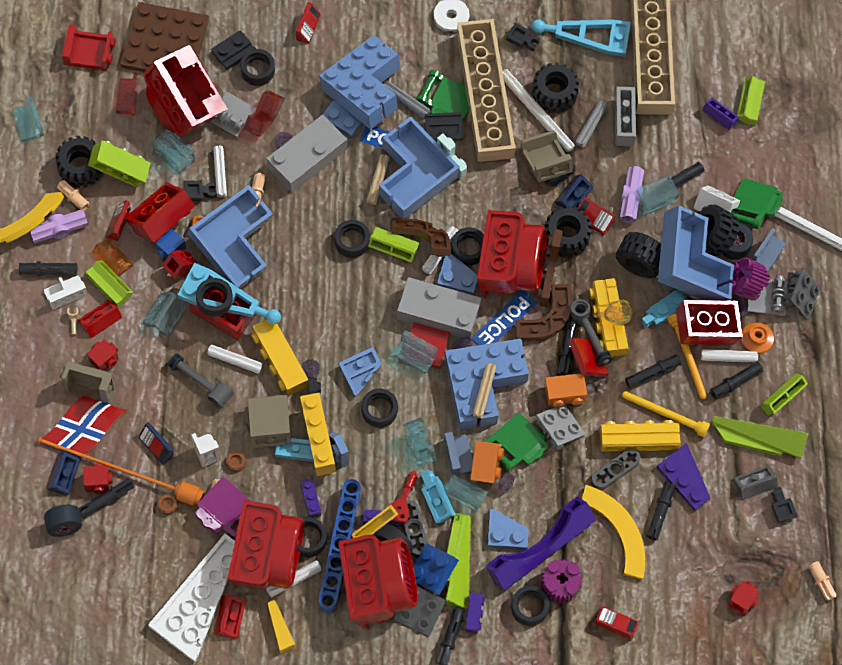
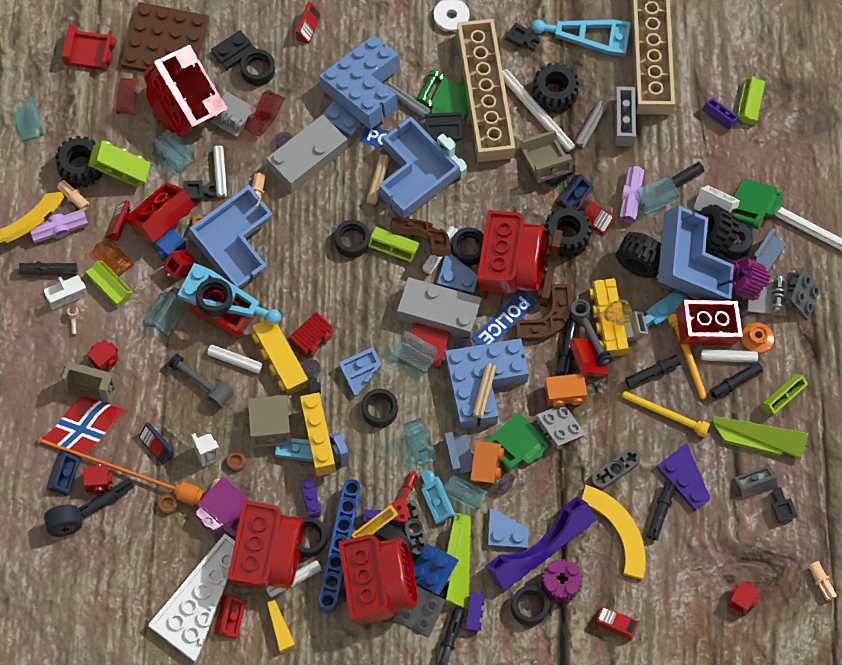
(100, 318): red slope -> none
(311, 334): none -> red brick
(636, 327): none -> light grey piece
(641, 437): yellow brick -> none

